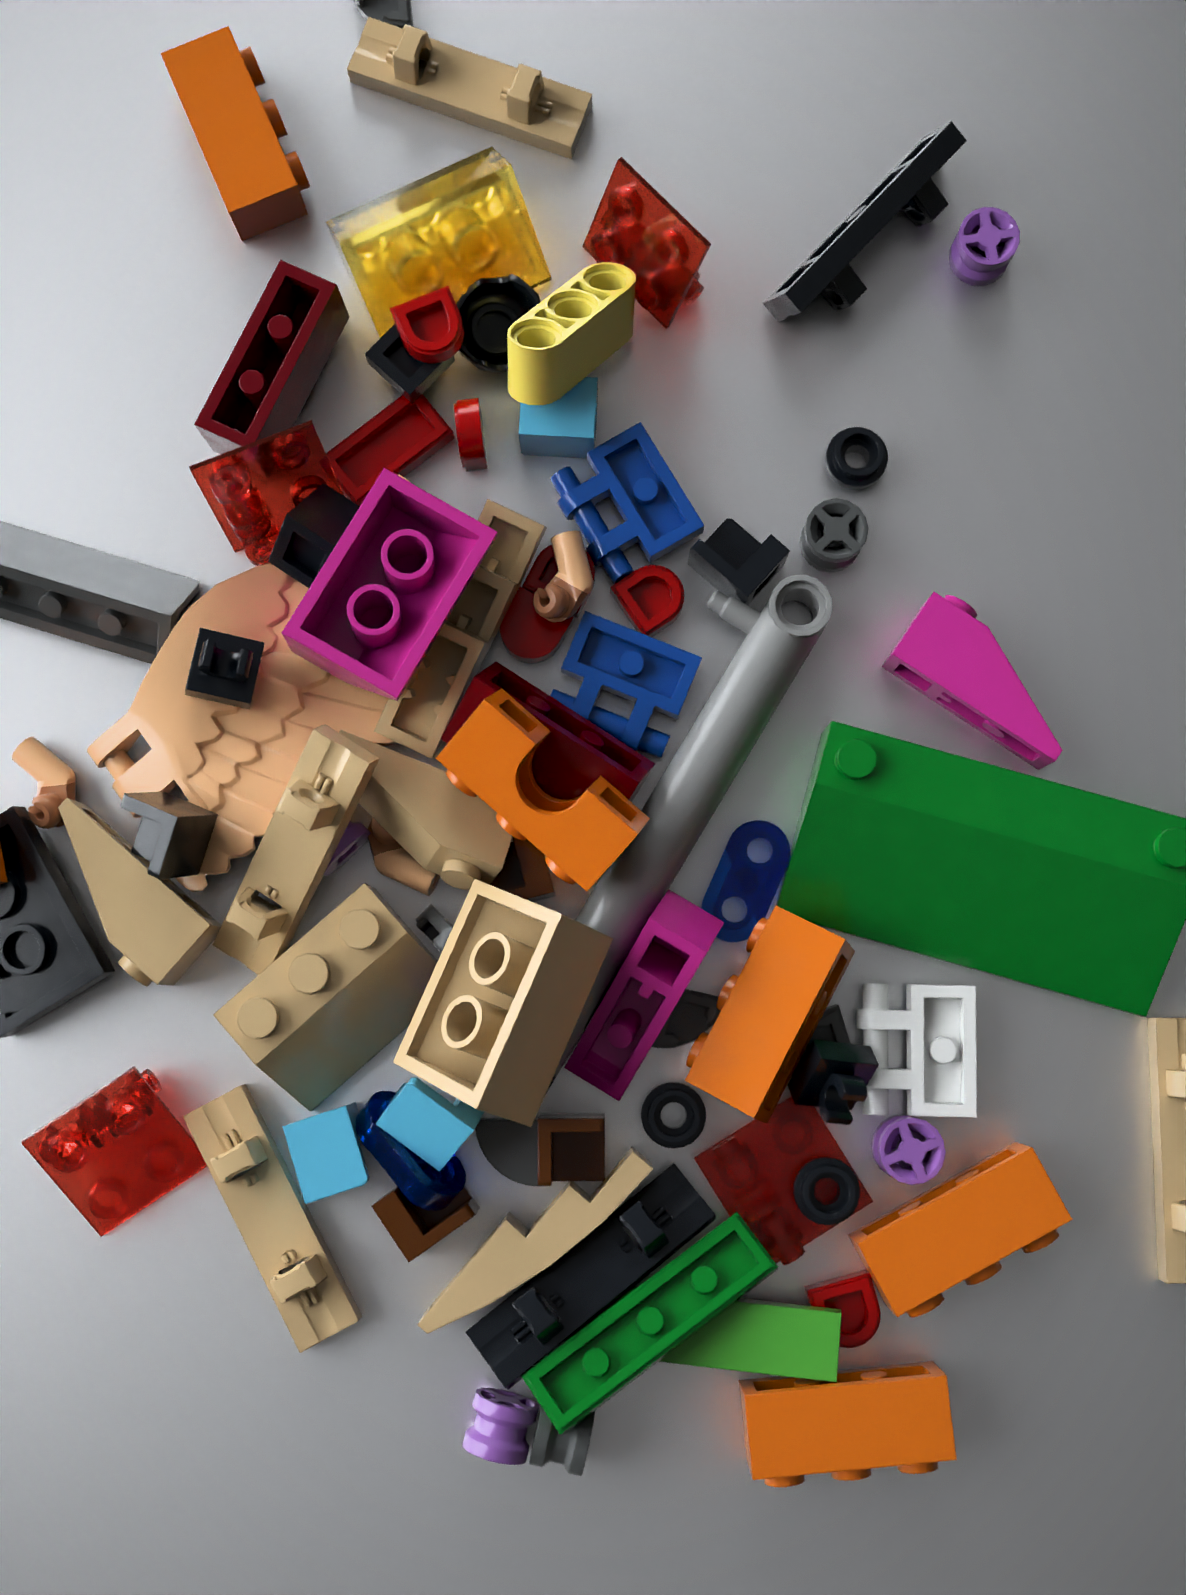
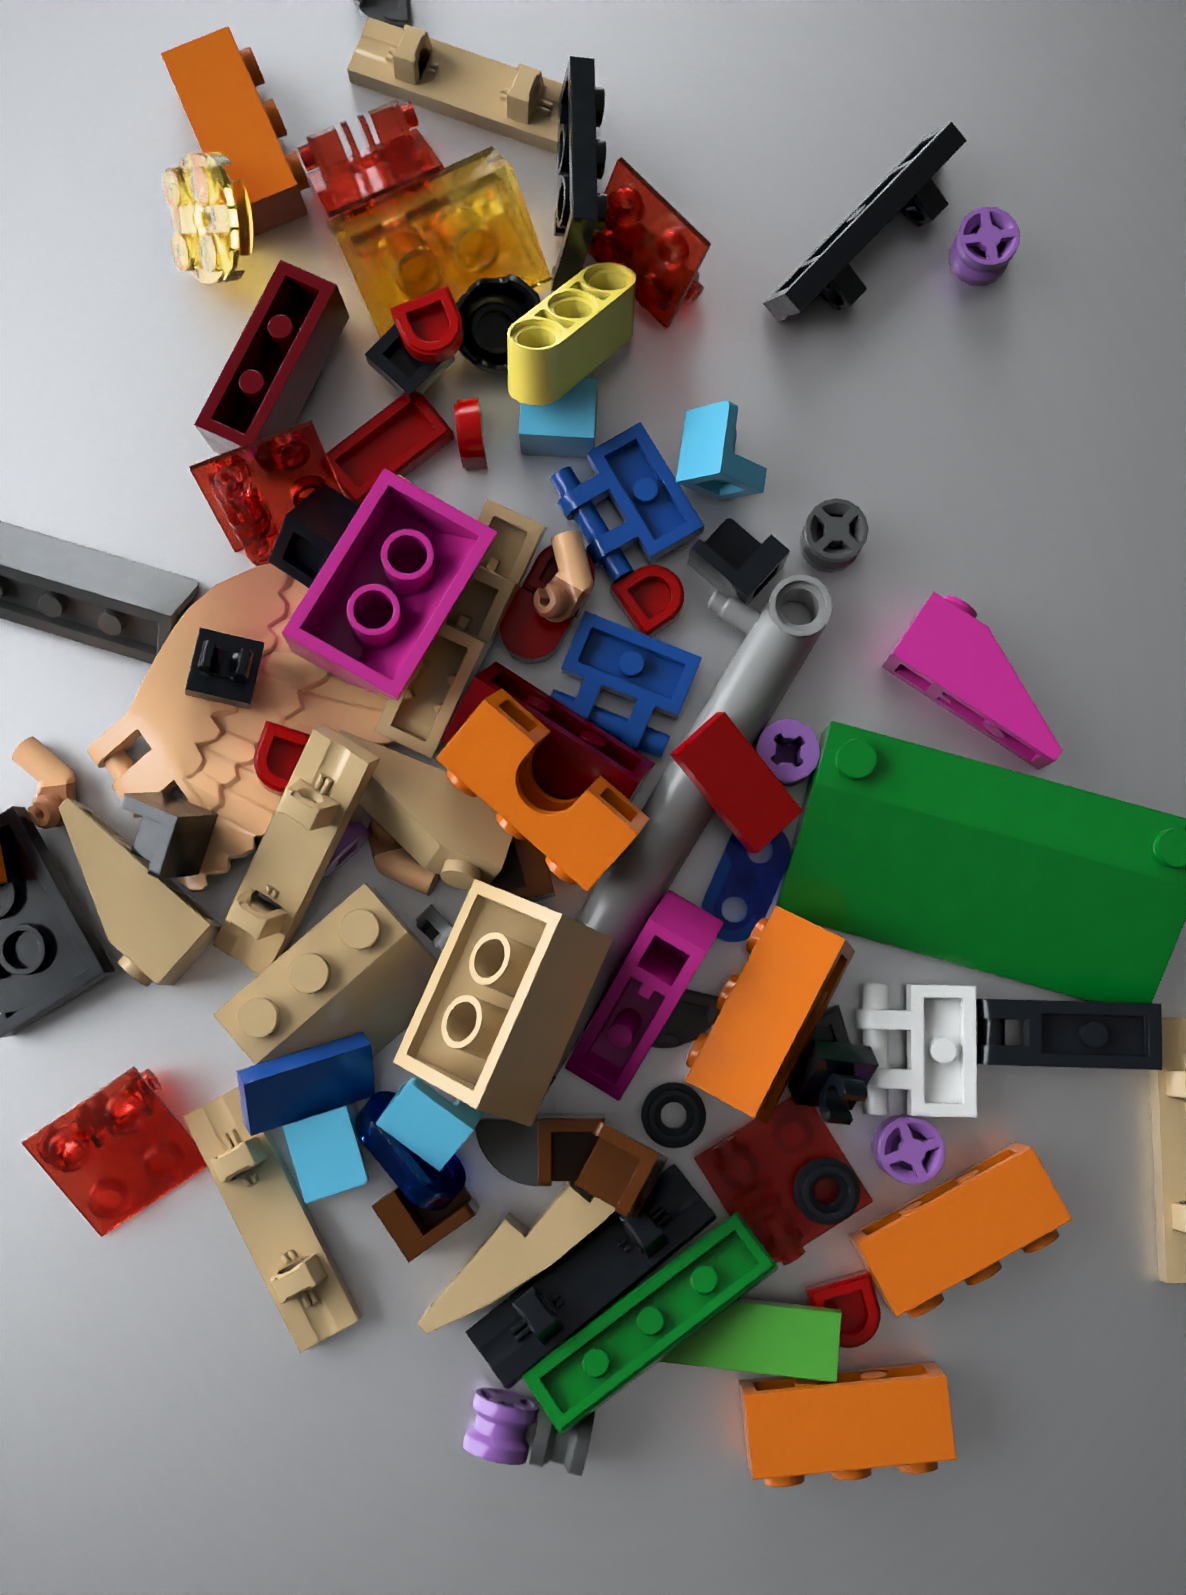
(208, 217): none -> clear yellow plate
(278, 755): none -> red tile
(306, 1083): none -> blue tile
(353, 182): none -> clear red hinge
(582, 159): none -> black wing
(621, 1171): none -> reddish brown panel
(708, 455): none -> medium azure panel
(736, 782): none -> red tile
(782, 757): none -> medium lavender wheel
(860, 441): black plate -> none
(1072, 1034): none -> black plate

